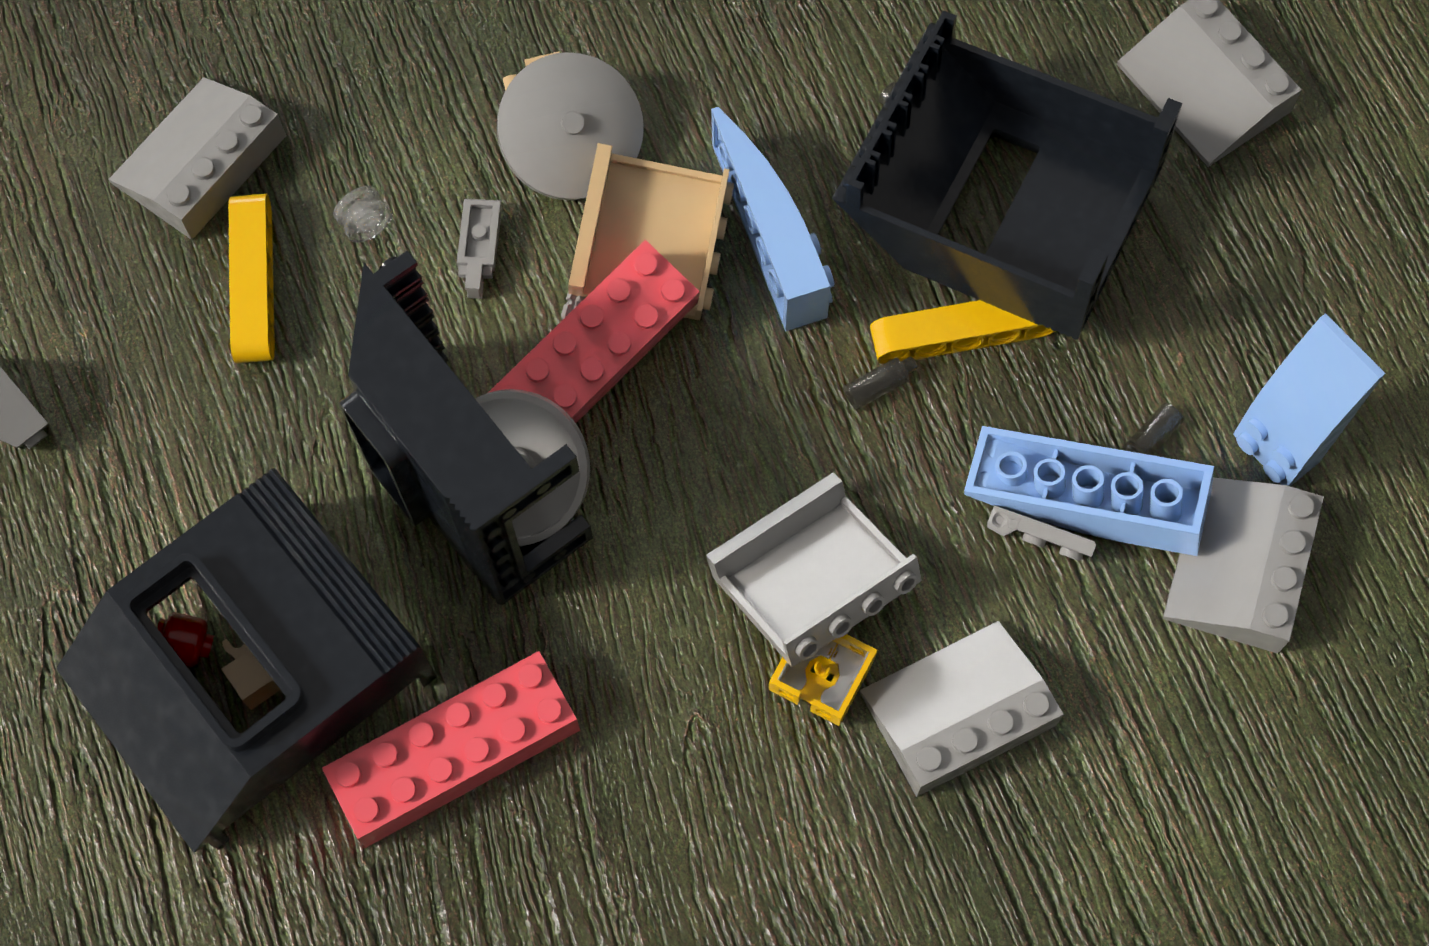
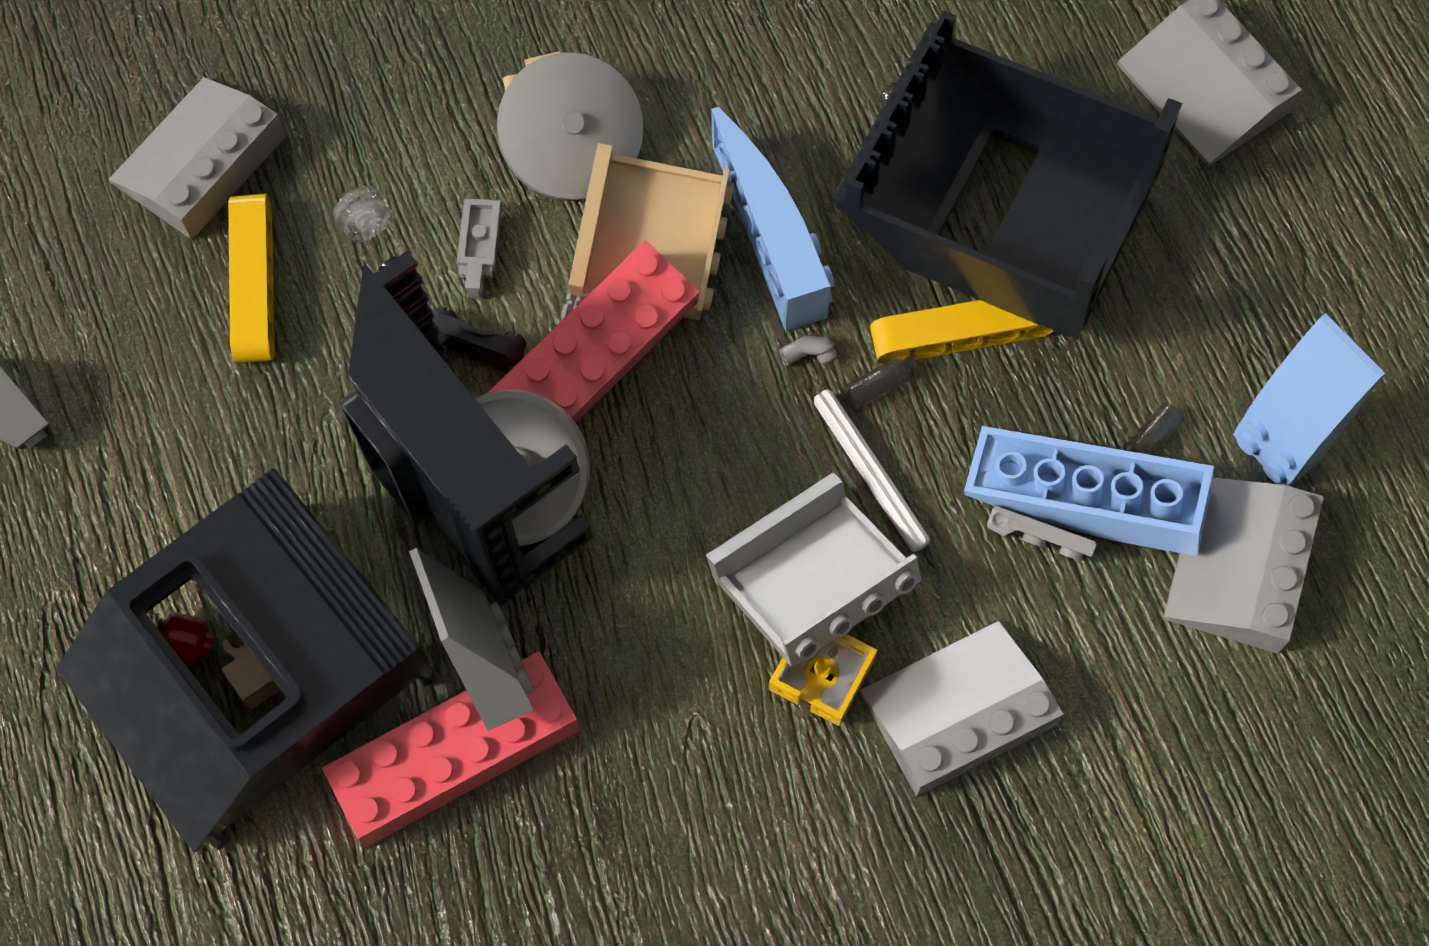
(476, 642): none -> light grey slope
(479, 343): none -> black piece
(809, 345): none -> light grey arm
(871, 470): none -> white axle

